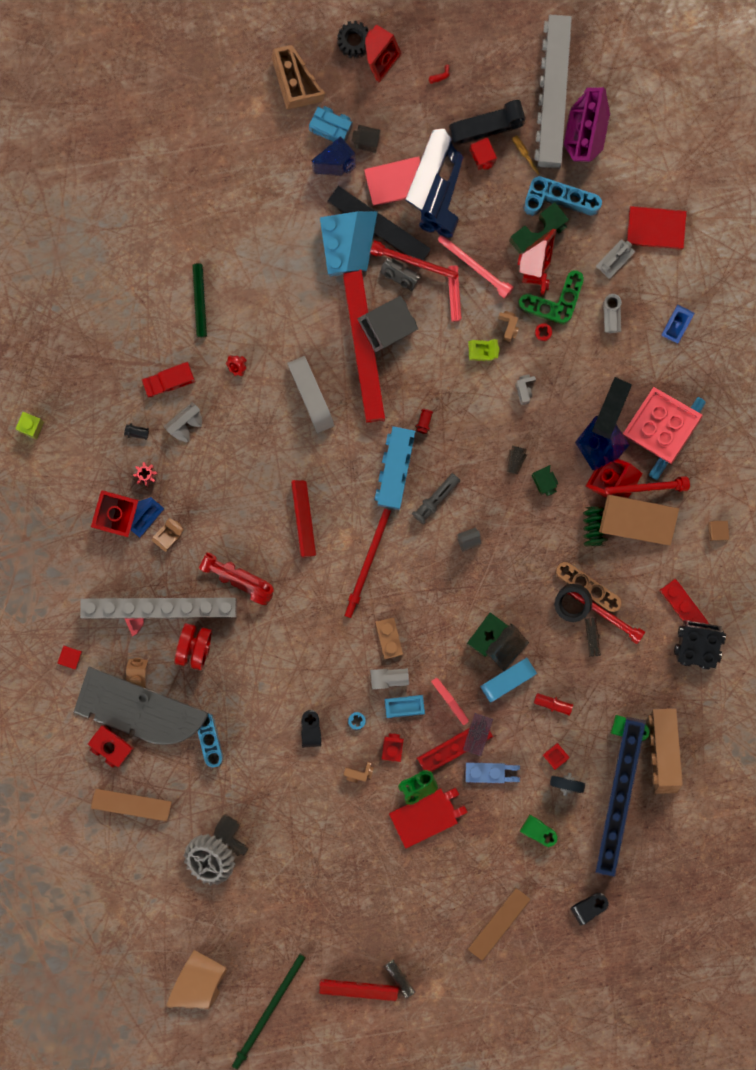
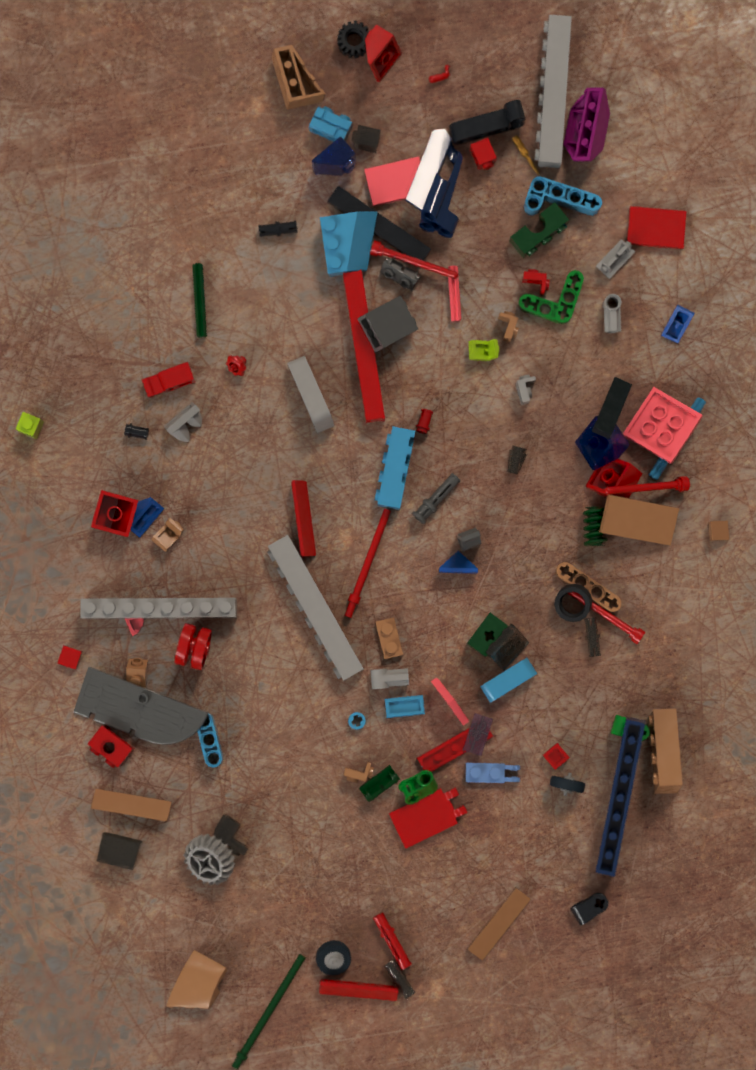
(119, 850): none -> clear smoke piece
(141, 471): coral gear -> none
(259, 589): red piece -> none
(278, 228): none -> black pin
(311, 732): black piece -> none
(315, 607): none -> light grey brick
(333, 957): none -> black wheel
(379, 783): none -> dark green hinge
(392, 747): red bracket -> none
(392, 941): none -> red pin
(458, 564): none -> blue slope
(503, 288): coral piece -> none
(536, 829): green piece -> none
(537, 332): red bush -> none
(538, 256): slope -> none
(545, 481): dark green window -> none
(553, 704): red axle -> none
(682, 602): red plate -> none
(699, 644): black brick -> none

